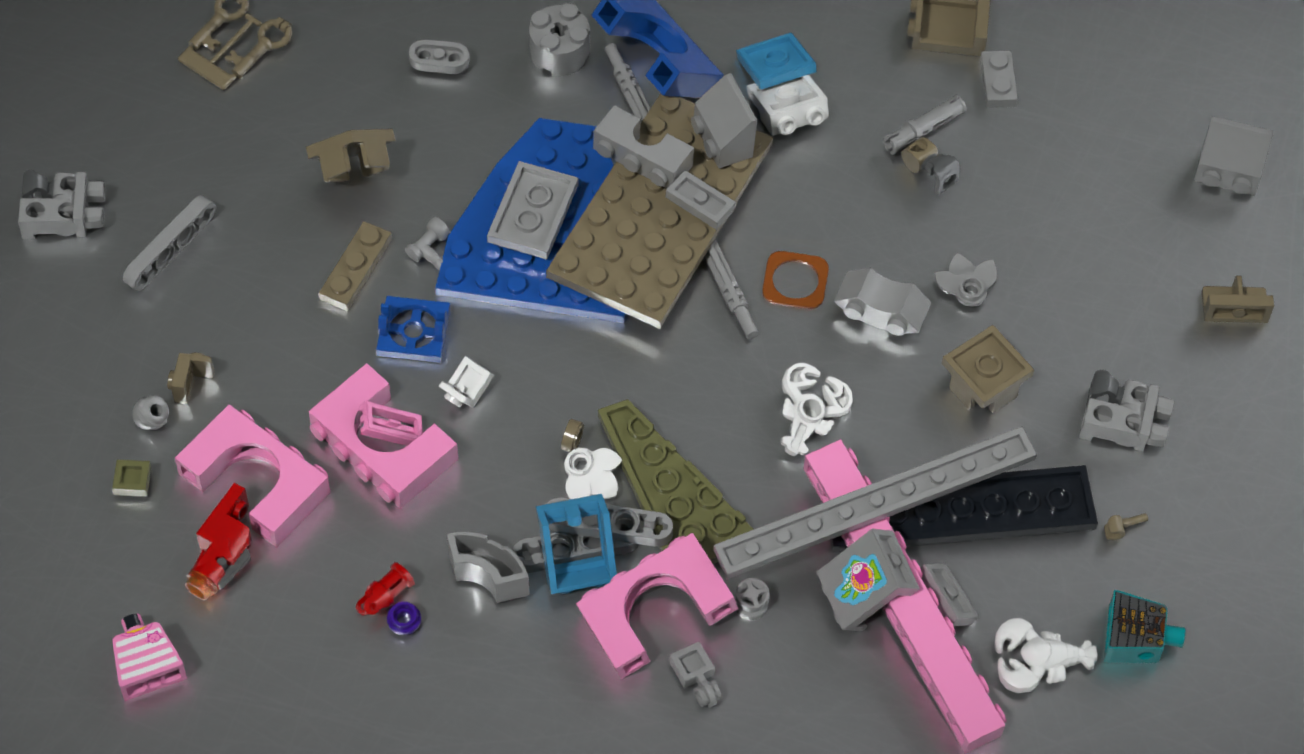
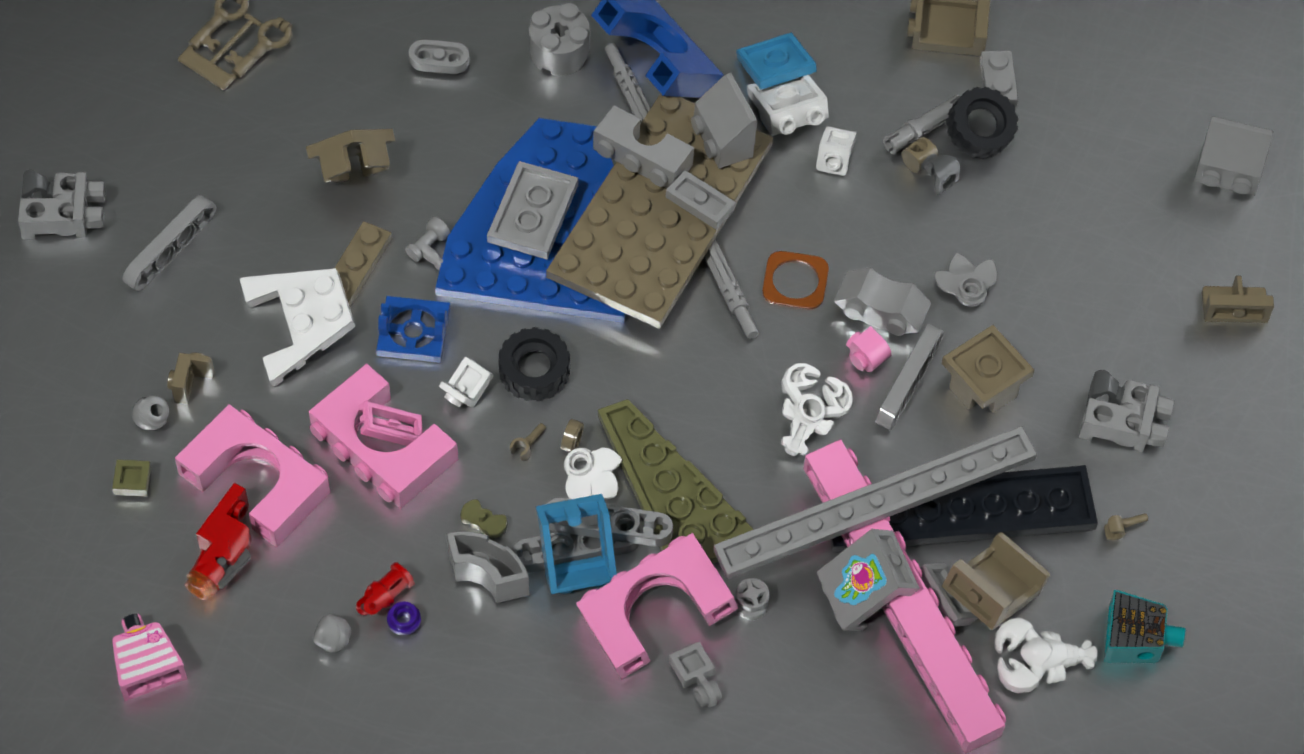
(313, 309): none -> white wing
(332, 633): none -> light grey piece
(483, 519): none -> olive piece
(527, 442): none -> dark tan hand
(534, 341): none -> black tyre
(835, 150): none -> white bracket
(868, 350): none -> bright pink plate
(909, 376): none -> light grey beam
(966, 139): none -> black tyre
(996, 581): none -> dark tan panel

